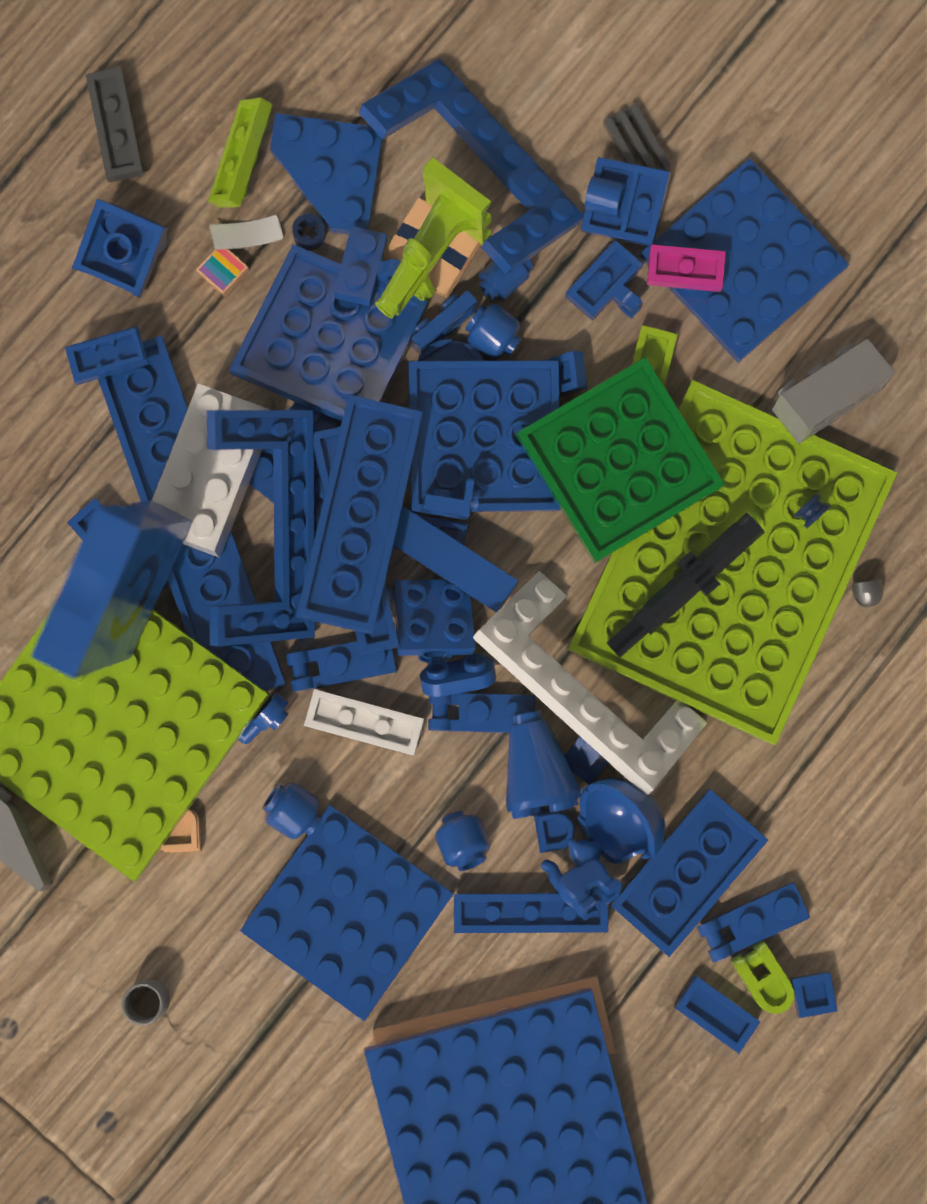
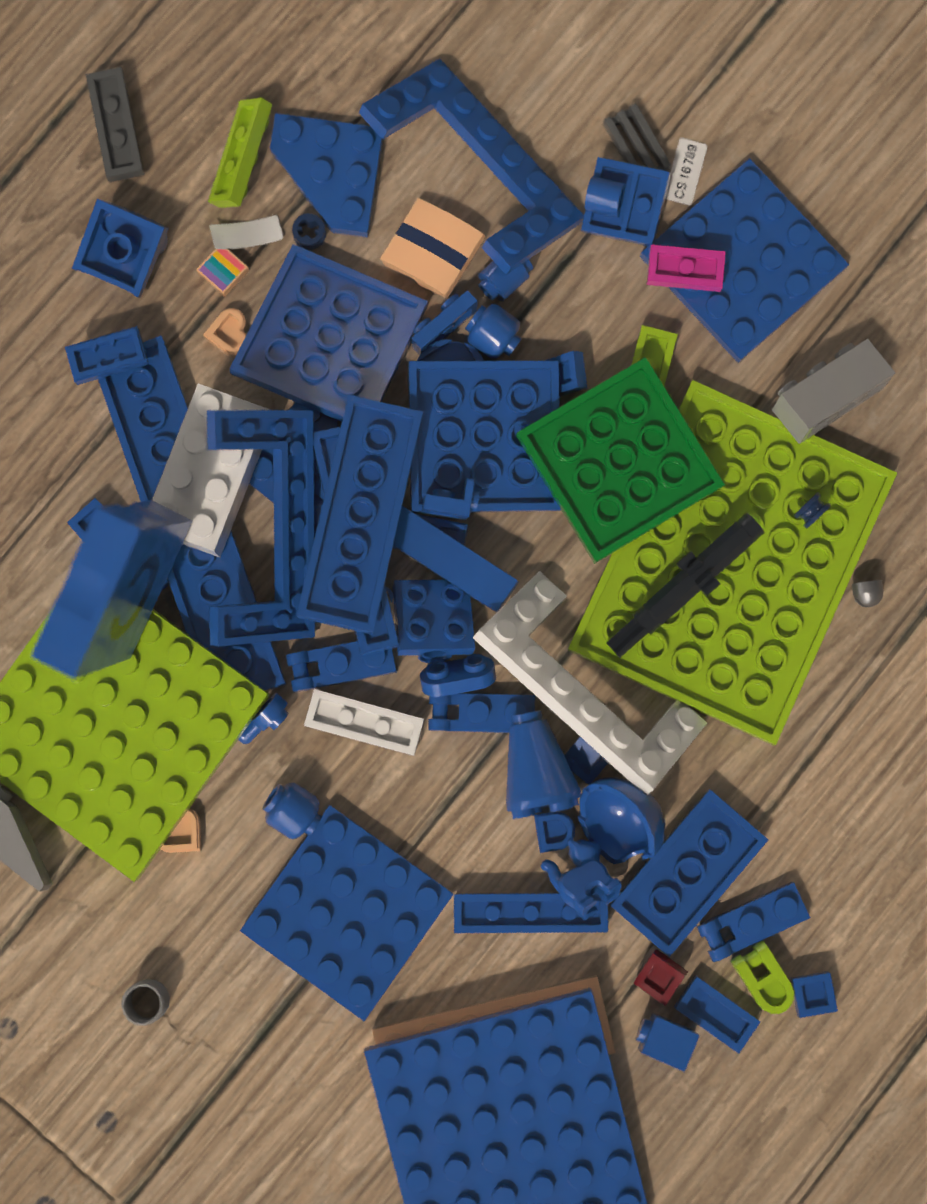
(227, 331): none -> light nougat tile
(363, 266): blue plate -> none
(454, 210): lime piece -> none
(462, 841): blue head -> none
(606, 282): blue plate -> none
(660, 977): none -> dark red plate
(666, 1041): none -> blue brick
(685, 171): none -> white sticker

